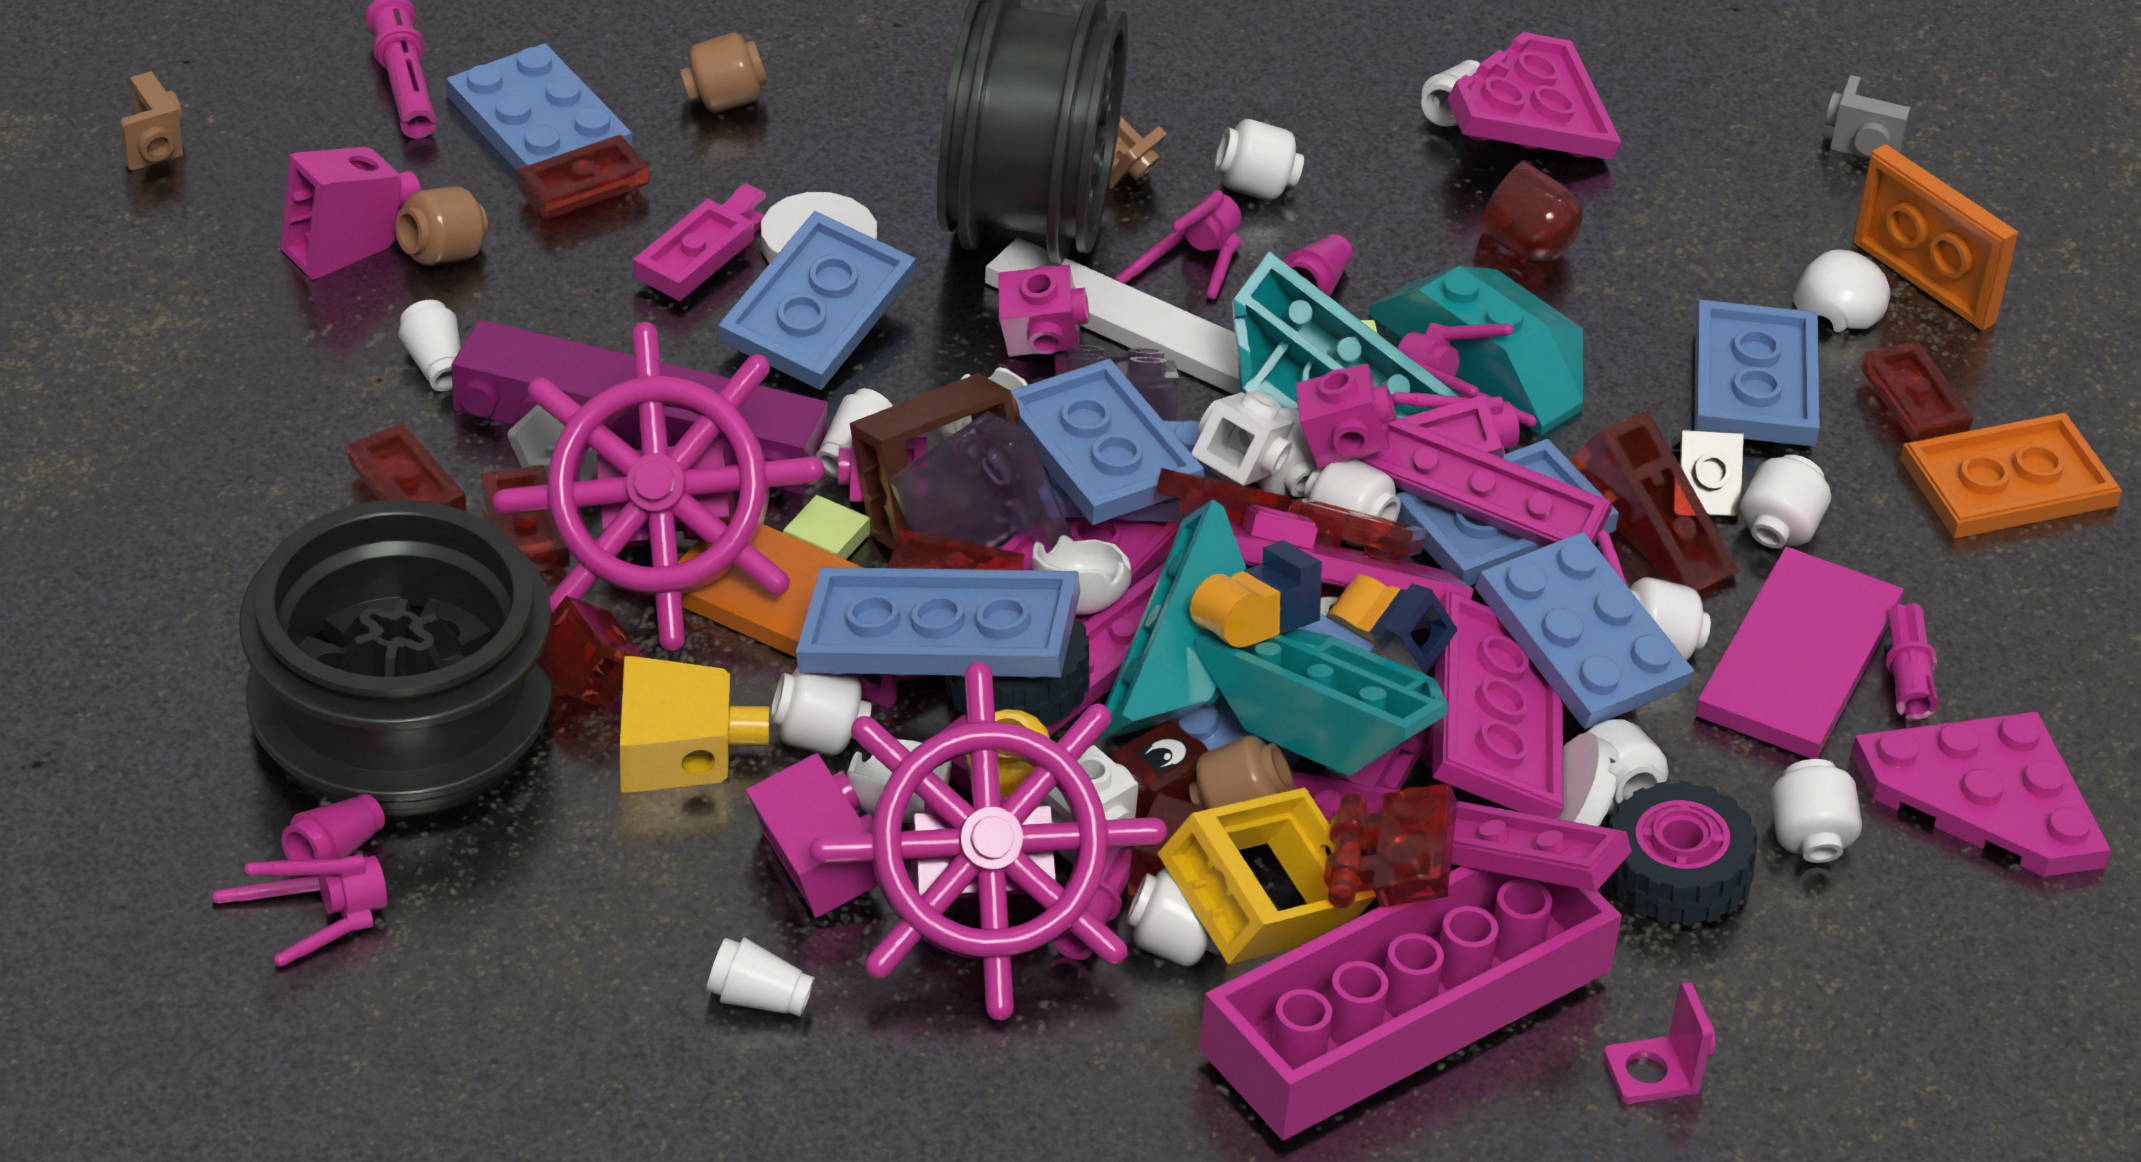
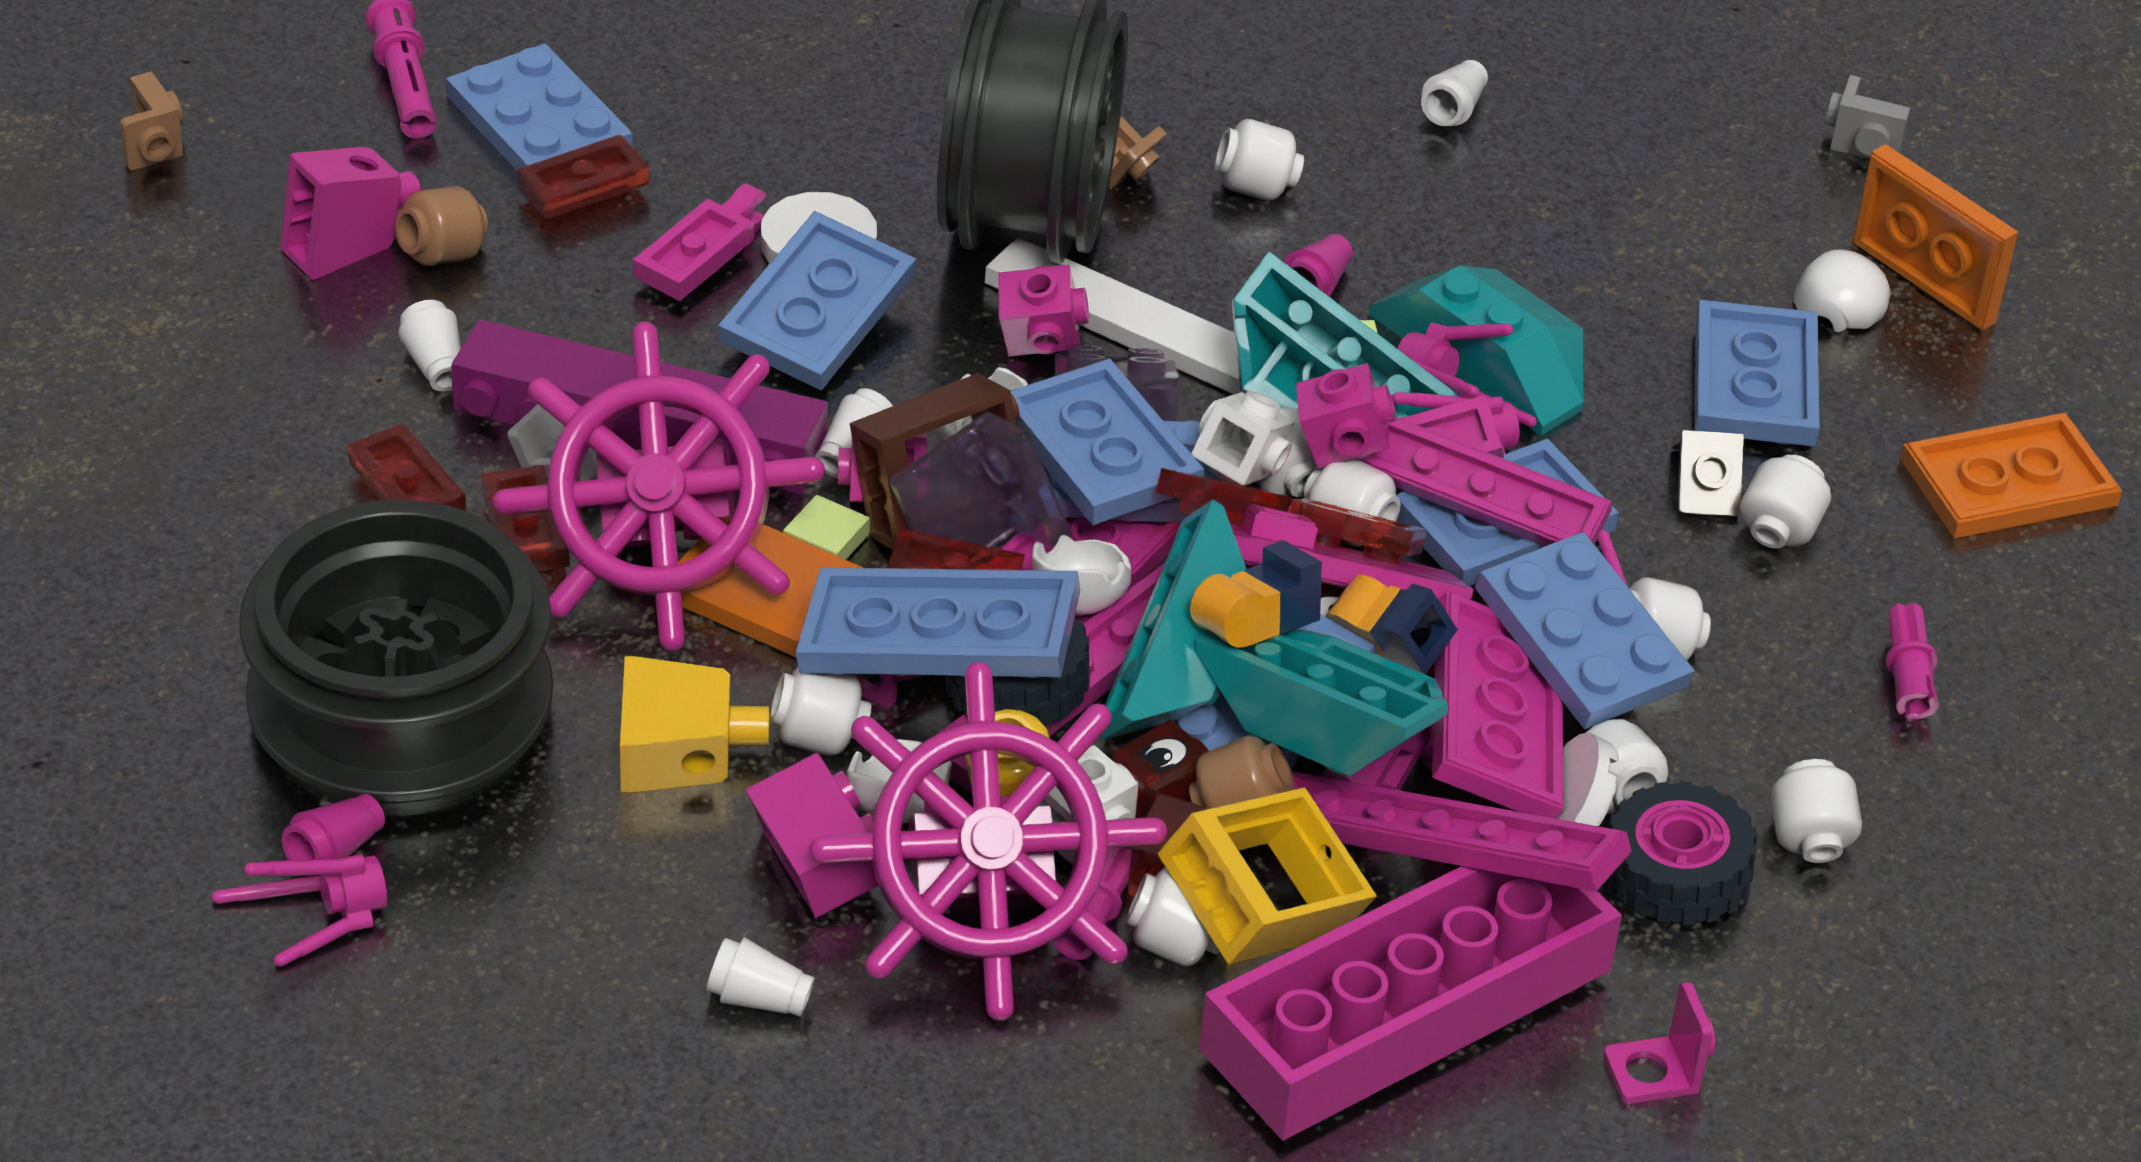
(587, 652): clear red brick -> none
(724, 73): medium nougat head -> none
(1206, 228): dark pink plant -> none
(1412, 843): clear red plate -> none
(1532, 215): clear red helmet -> none
(1536, 99): dark pink plate -> none
(1655, 502): clear red slope -> none
(1799, 653): dark pink tile -> none
(1916, 391): clear red plate -> none
(1990, 784): dark pink plate -> none

